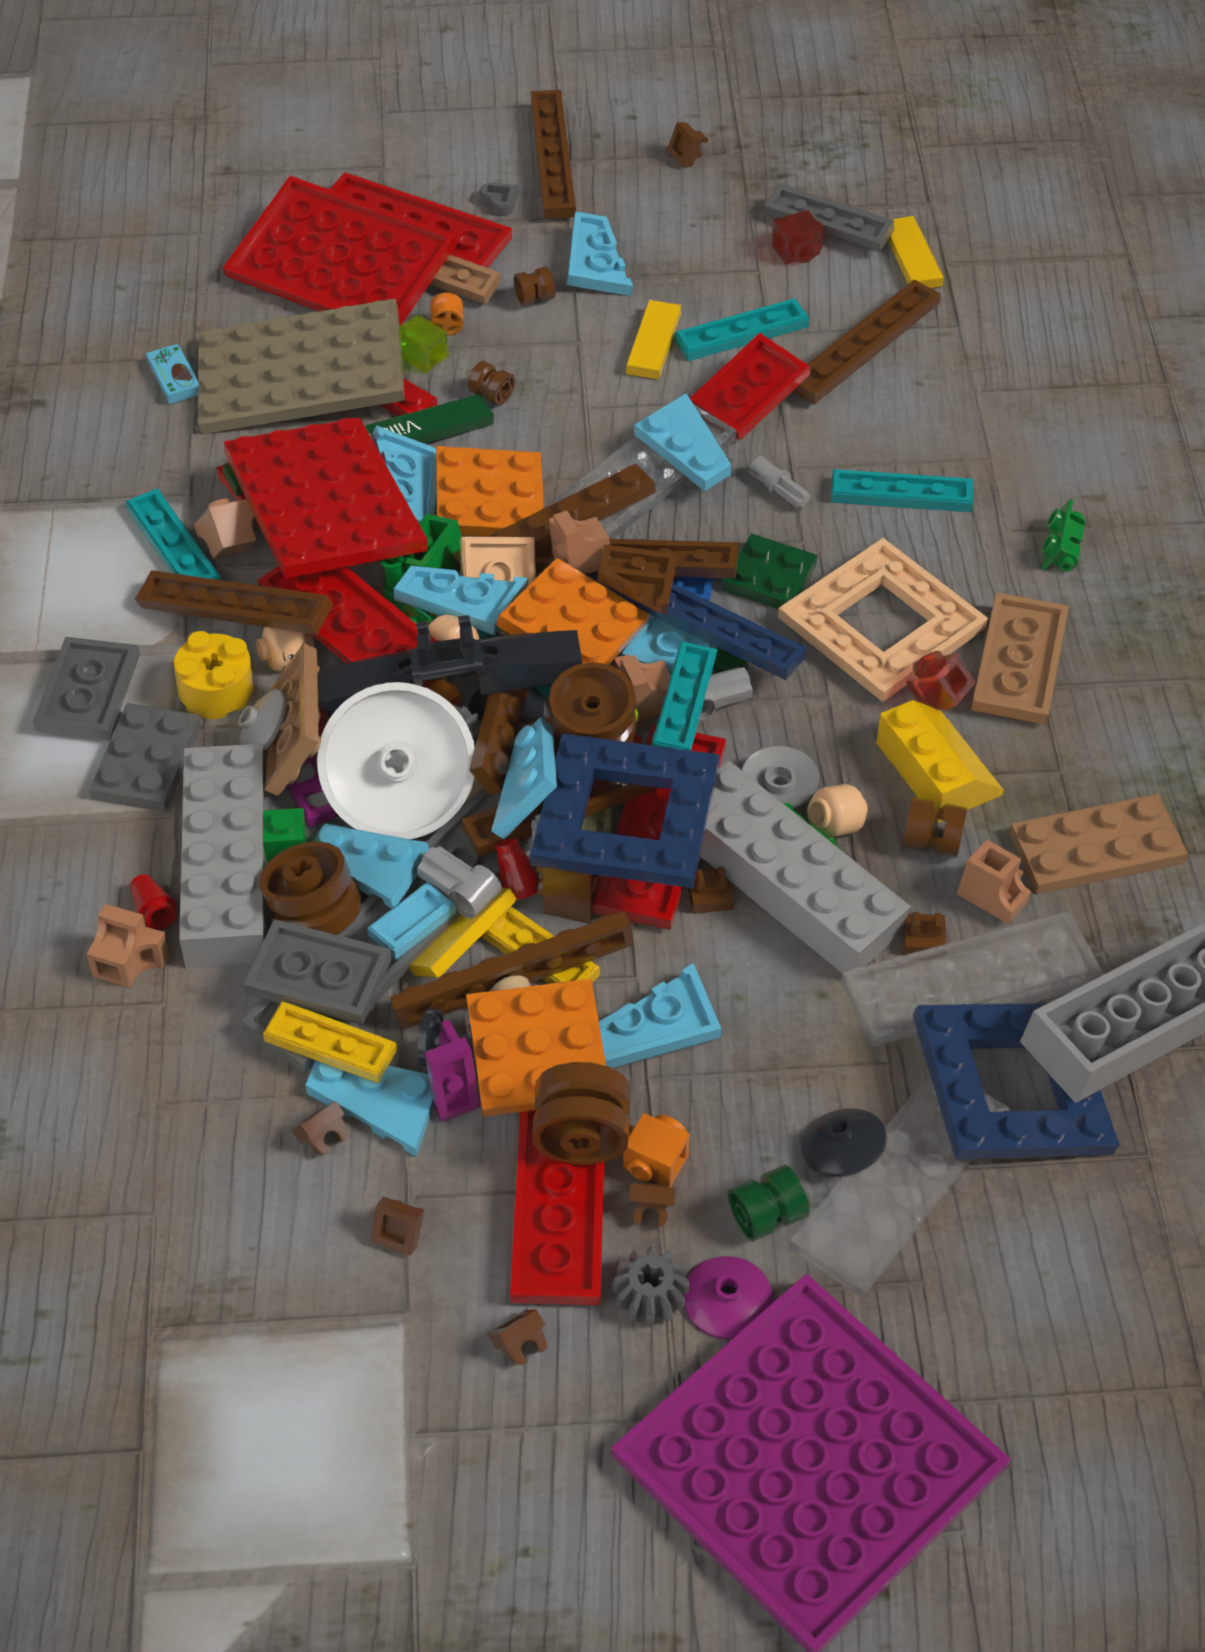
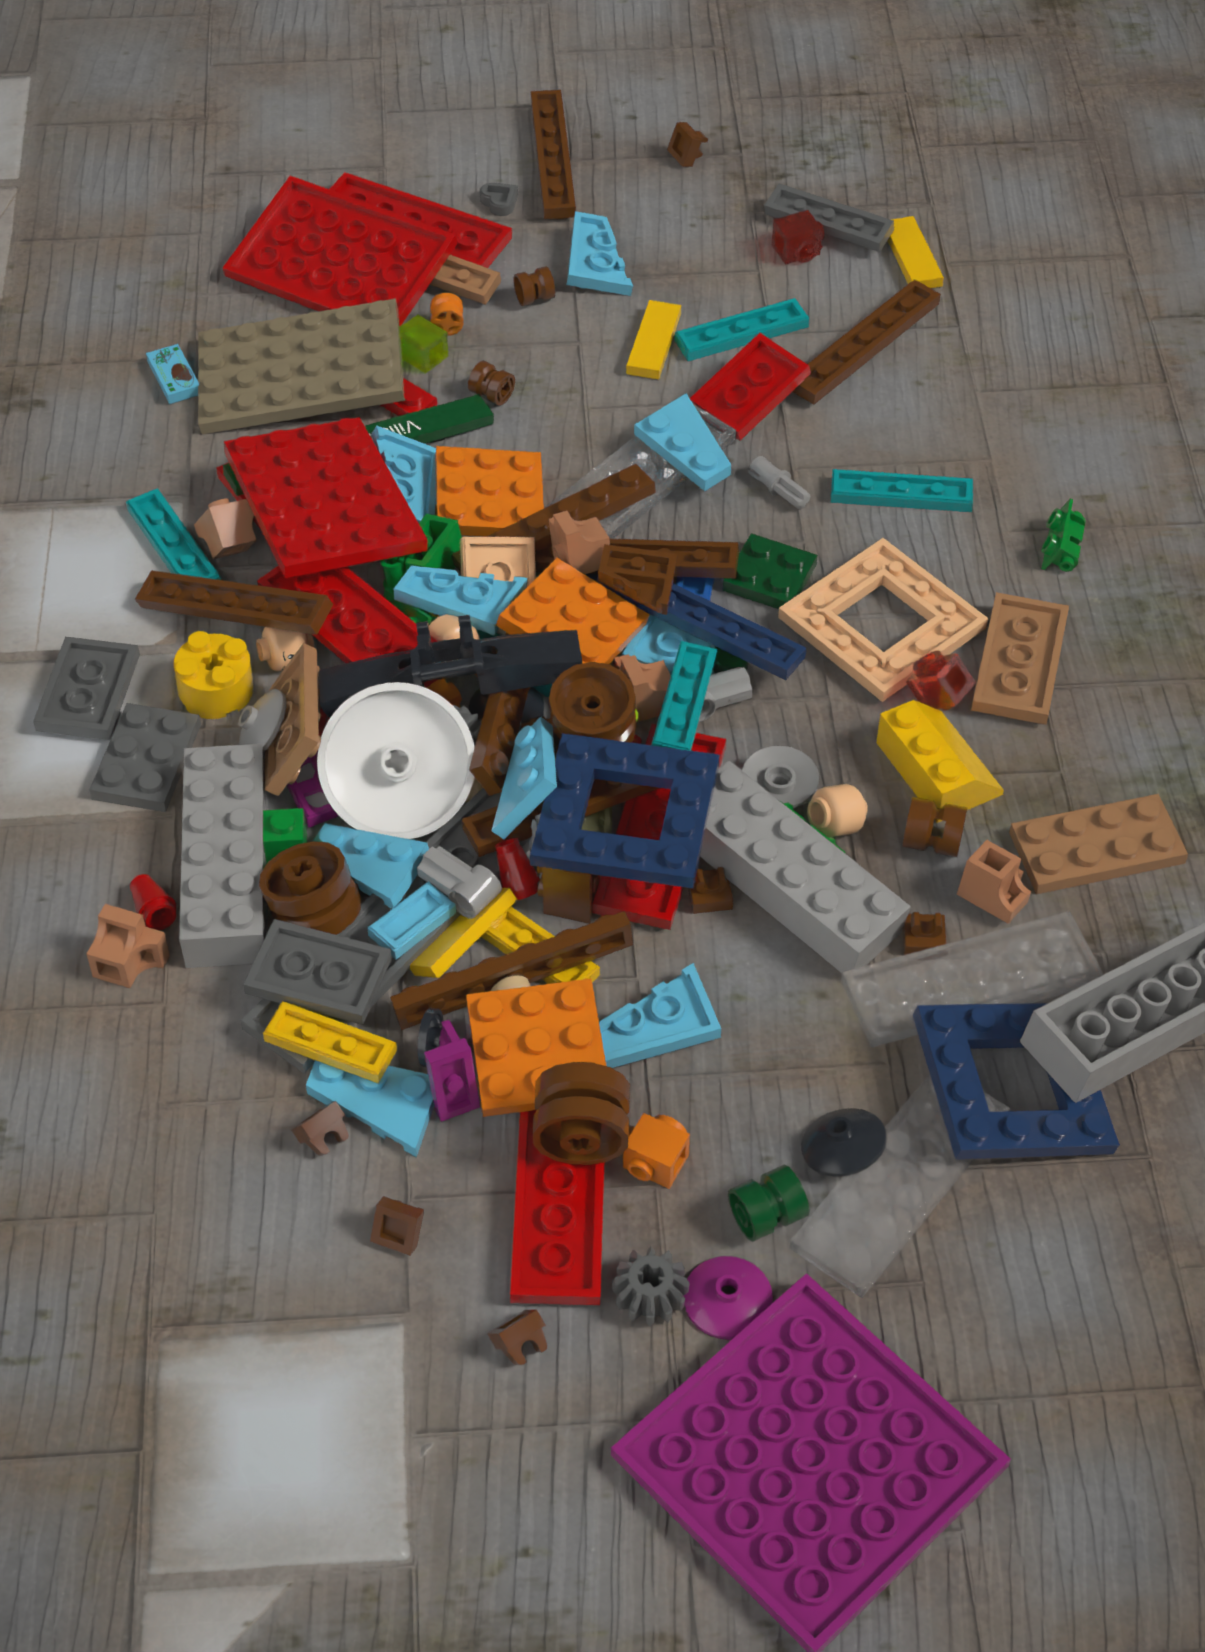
(652, 1196): reddish brown tile -> none

